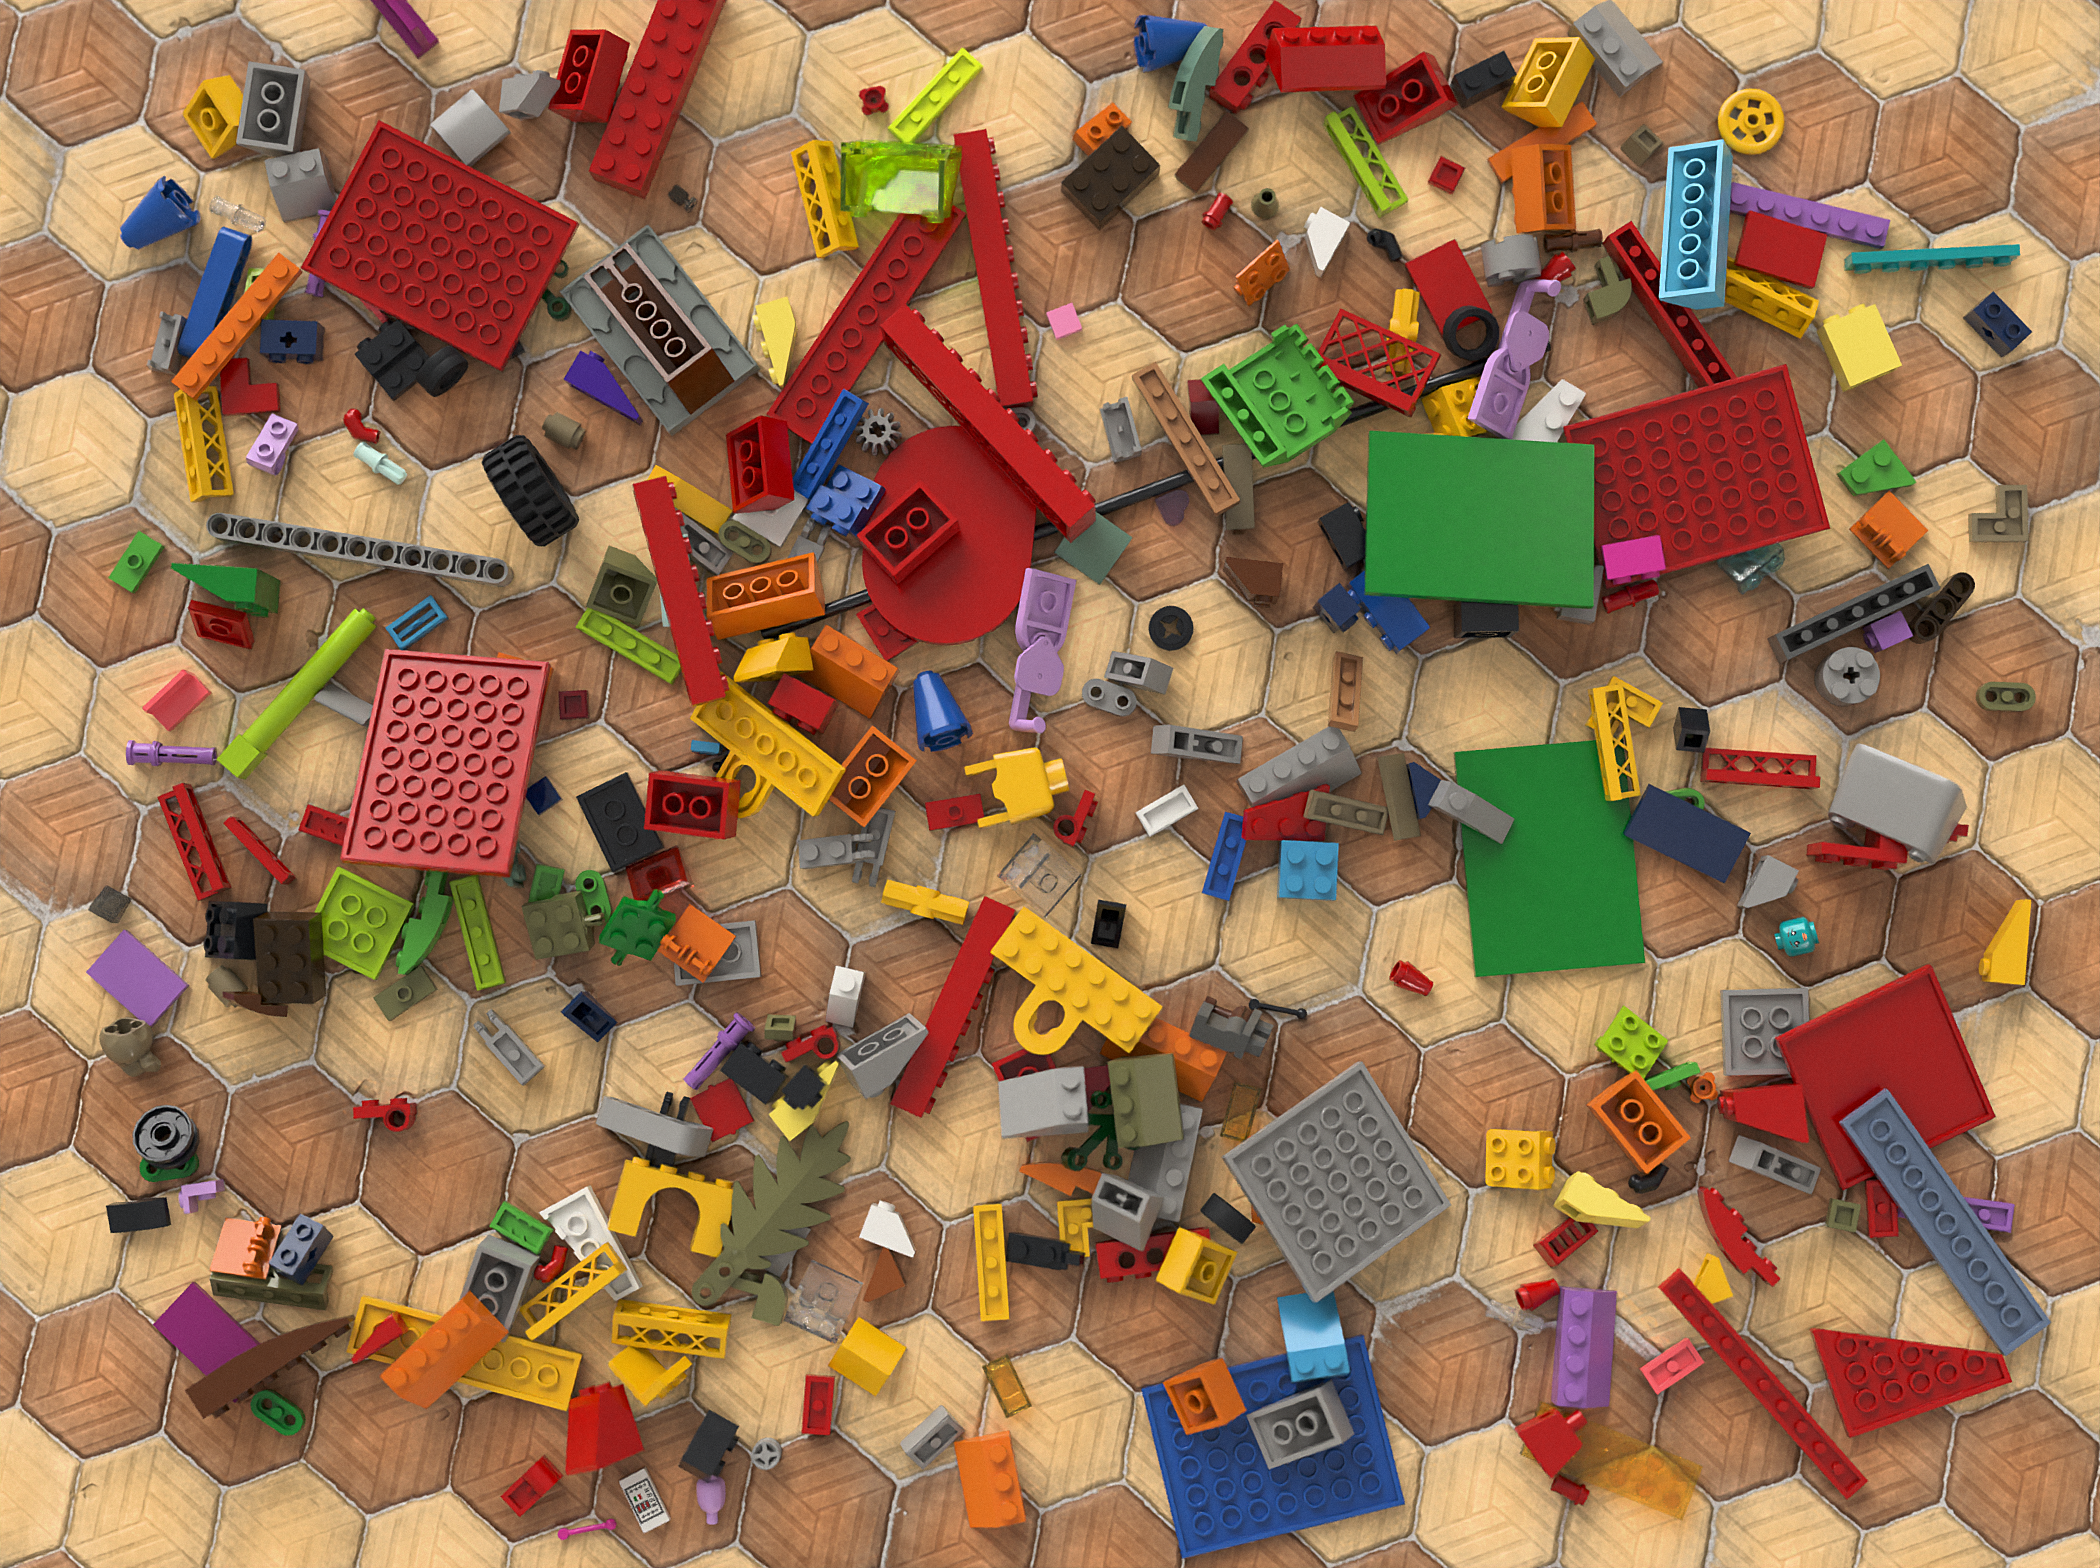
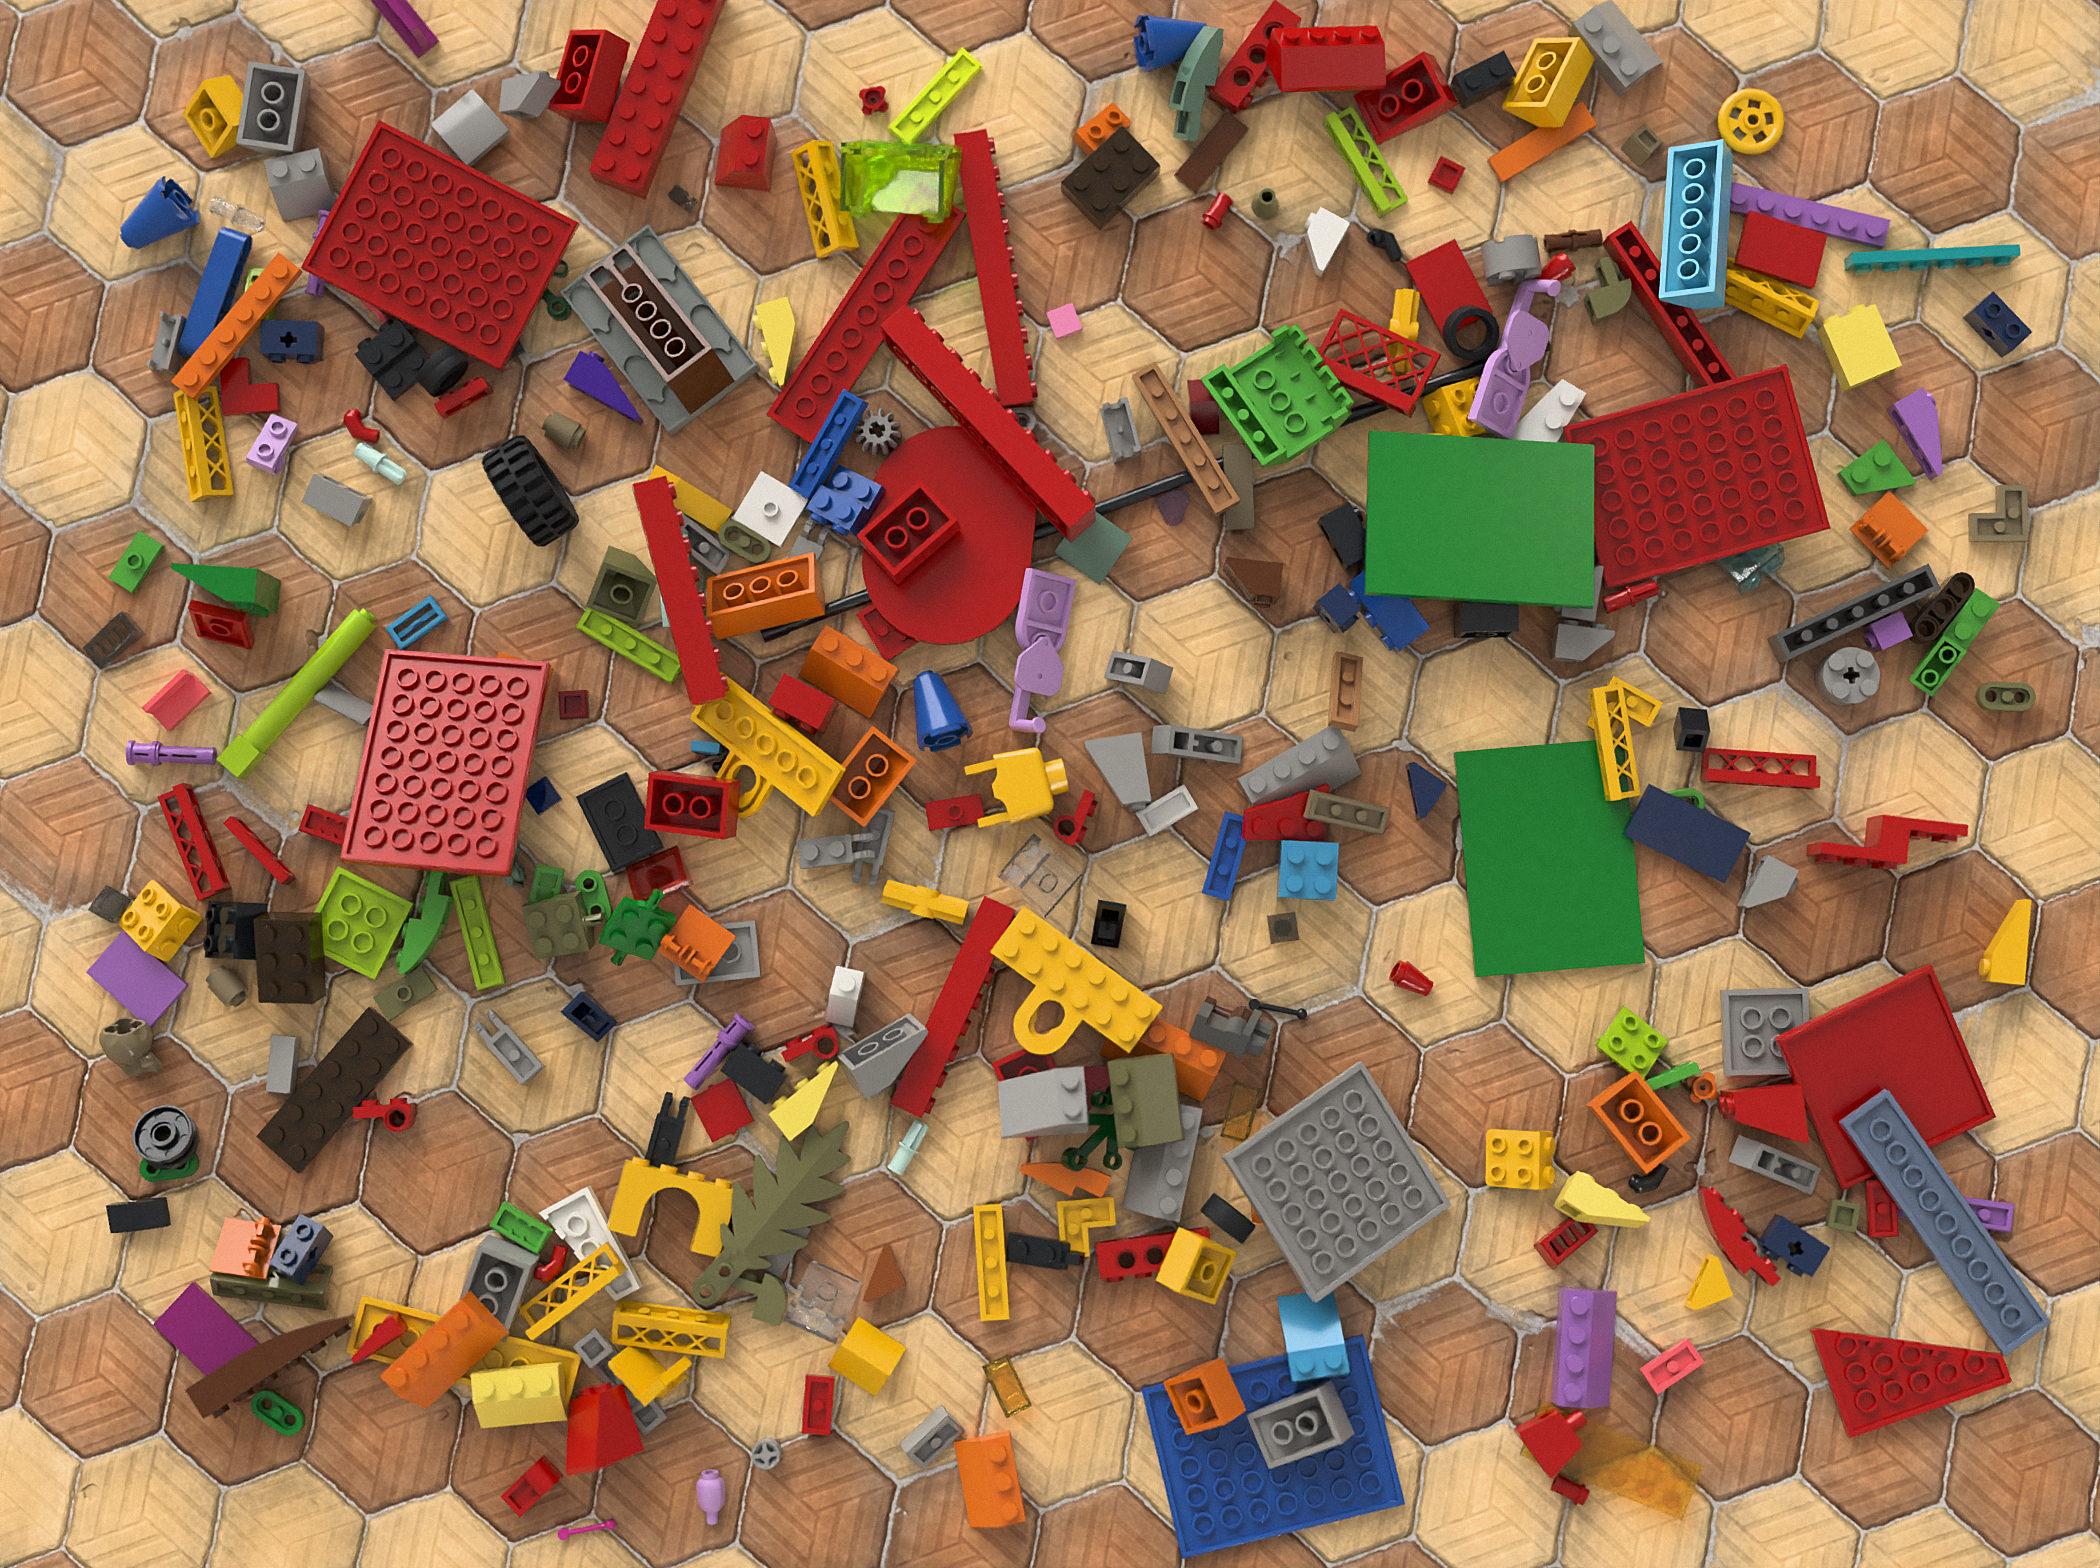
(127, 641): none -> clear smoke slope
(159, 922): none -> yellow bracket
(204, 1190): lavender bracket -> none
(252, 1002): reddish brown slope -> none
(283, 1064): none -> light grey slope
(333, 1089): none -> dark brown plate
(336, 499): none -> light grey hinge
(346, 549): light grey beam -> none
(473, 391): none -> red plate
(519, 1394): none -> light yellow slope
(597, 1353): none -> light grey slope
(644, 1500): white tile -> none
(654, 1127): light grey beam -> none
(709, 1446): black brick -> none
(746, 154): none -> red slope
(760, 465): red slope -> none
(774, 658): yellow slope -> none
(780, 1027): olive plate -> none
(804, 1089): black brick -> none
(887, 1229): white slope -> none
(908, 1147): none -> light aqua axle
(1108, 699): light grey plate -> none
(1123, 768): none -> light grey slope
(1124, 1210): light grey slope -> none
(1168, 615): black gear -> none
(1262, 273): orange hinge -> none
(1282, 927): none -> clear smoke plate
(1399, 796): dark tan tile -> none
(1471, 810): light grey slope -> none
(1536, 1293): red cone -> none
(1543, 188): orange slope -> none
(1575, 643): none -> light grey slope
(1633, 558): dark pink brick -> none
(1762, 1383): red plate -> none
(1797, 936): teal head -> none
(1809, 1250): none -> dark blue brick
(1898, 802): light grey windscreen -> none
(1919, 426): none -> medium lavender slope
(1952, 642): none -> bright green slope

